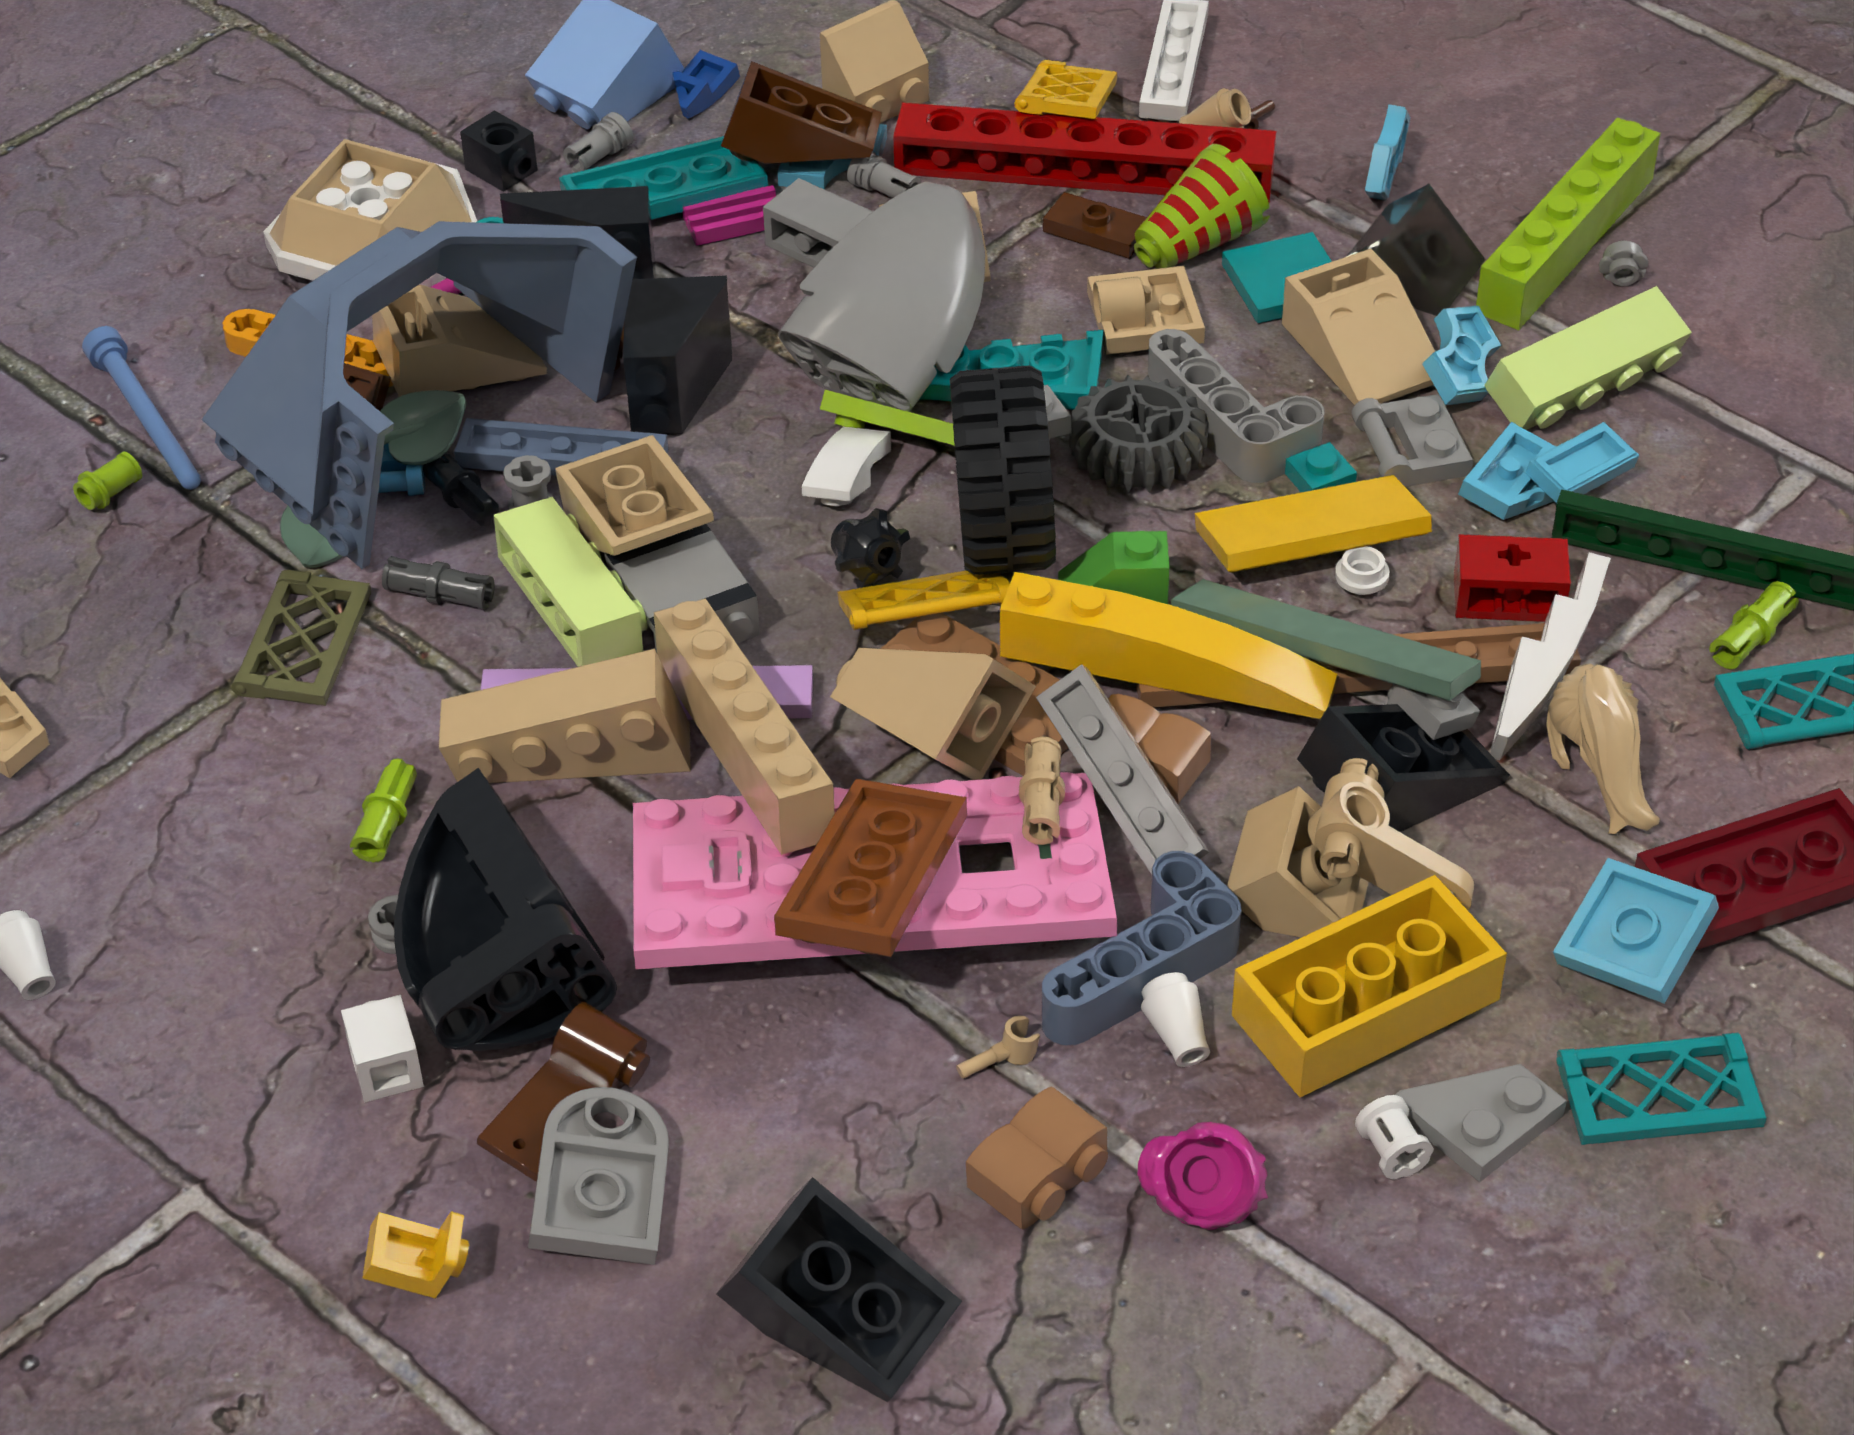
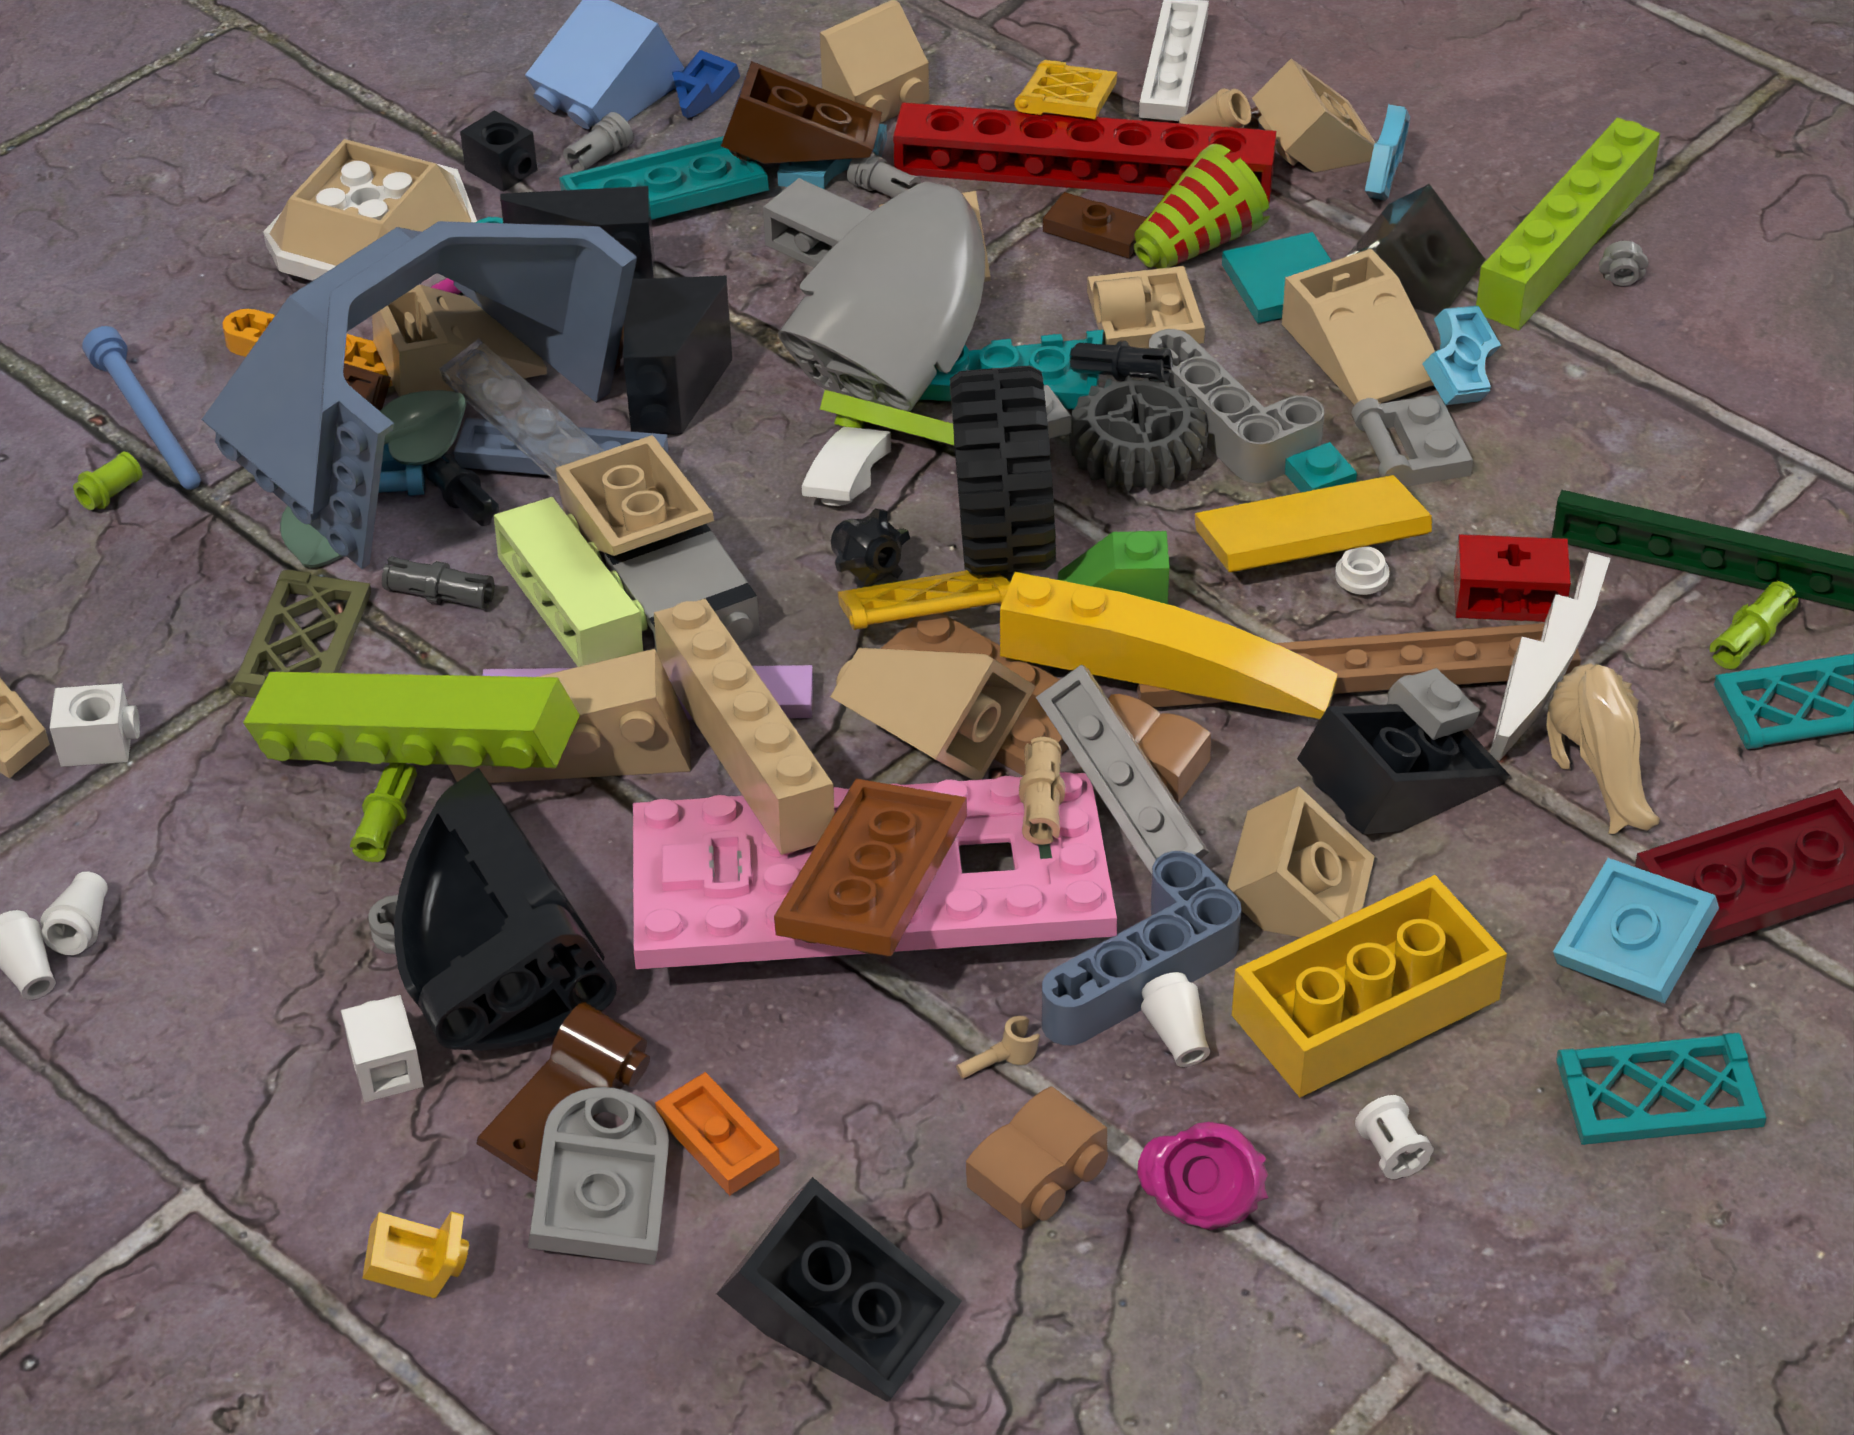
(75, 916): none -> white cone
(93, 724): none -> white brick
(413, 719): none -> lime brick
(517, 409): none -> clear plate
(527, 479): light grey bush -> none
(718, 1133): none -> orange plate
(728, 215): dark pink tile -> none
(1121, 361): none -> black axle
(1312, 121): none -> tan slope
(1335, 640): sand green tile -> none
(1357, 837): tan piece -> none
(1483, 1115): light grey wing -> none
(1500, 479): medium azure wing -> none
(1582, 462): medium azure tile -> none
(1588, 360): yellowish green brick -> none

